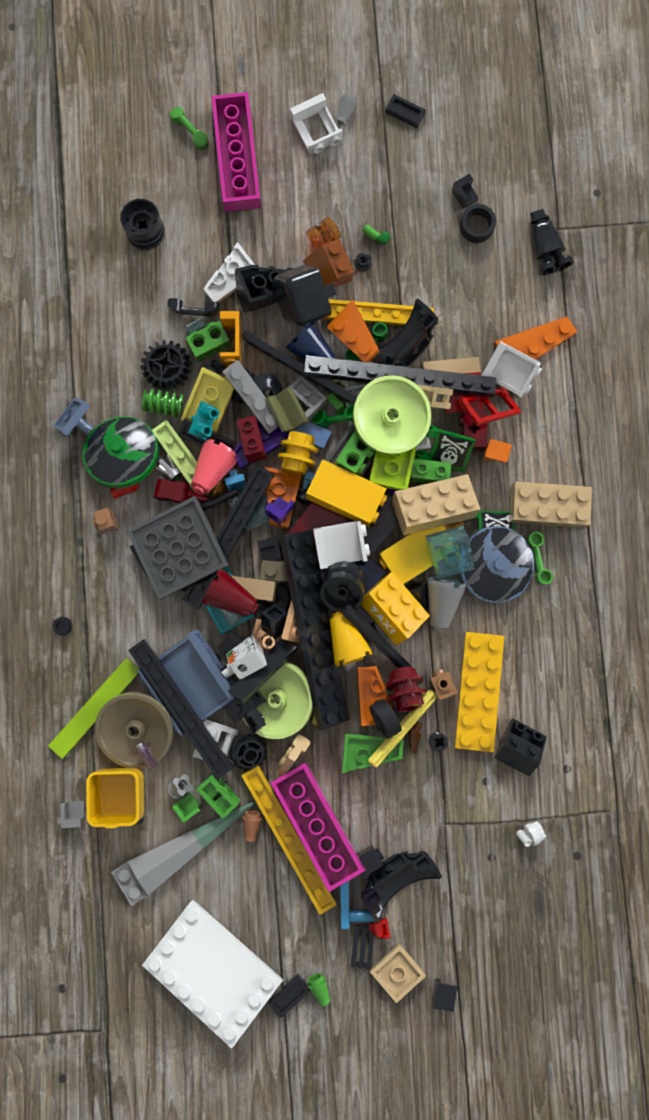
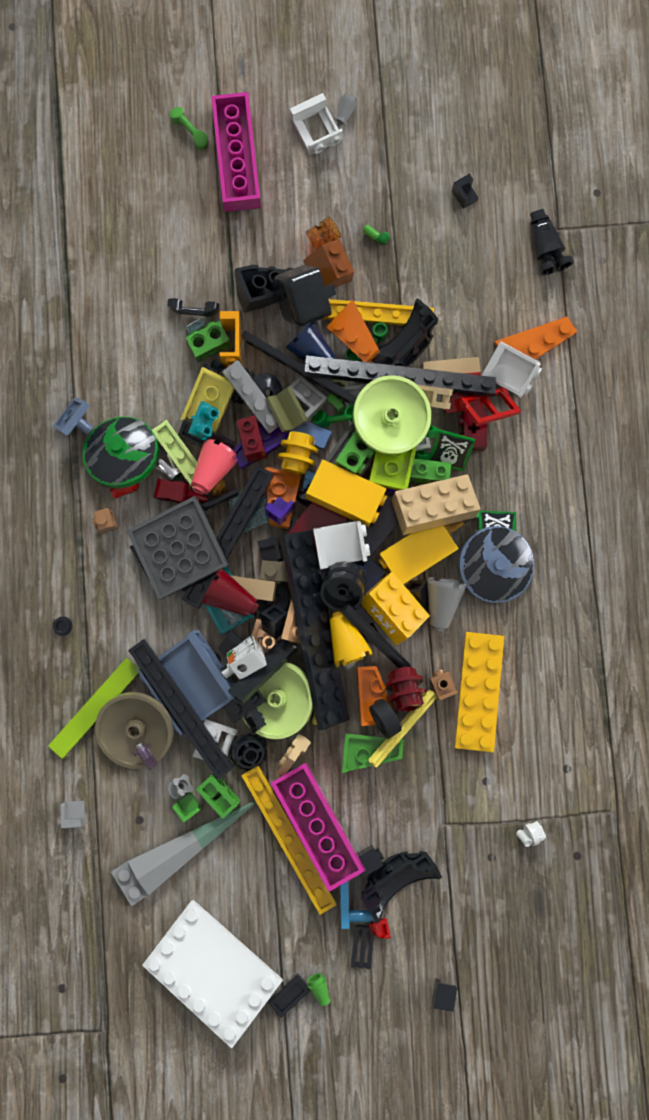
(115, 797): yellow piece -> none
(142, 224): black wheel -> none
(152, 360): black gear -> none
(162, 403): bright green piece -> none
(223, 281): white wing -> none
(235, 480): dark azure tile -> none
(251, 824): nougat cone -> none
(363, 266): black plate -> none
(397, 973): tan plate -> none
(405, 111): black tile -> none
(414, 736): reddish brown bar -> none
(444, 741): black bush -> none
(450, 552): clear light blue slope -> none
(486, 212): black tyre -> none
(497, 451): orange panel -> none
(521, 747): black slope -> none
(542, 576): bright green bar -> none
(550, 504): tan brick -> none

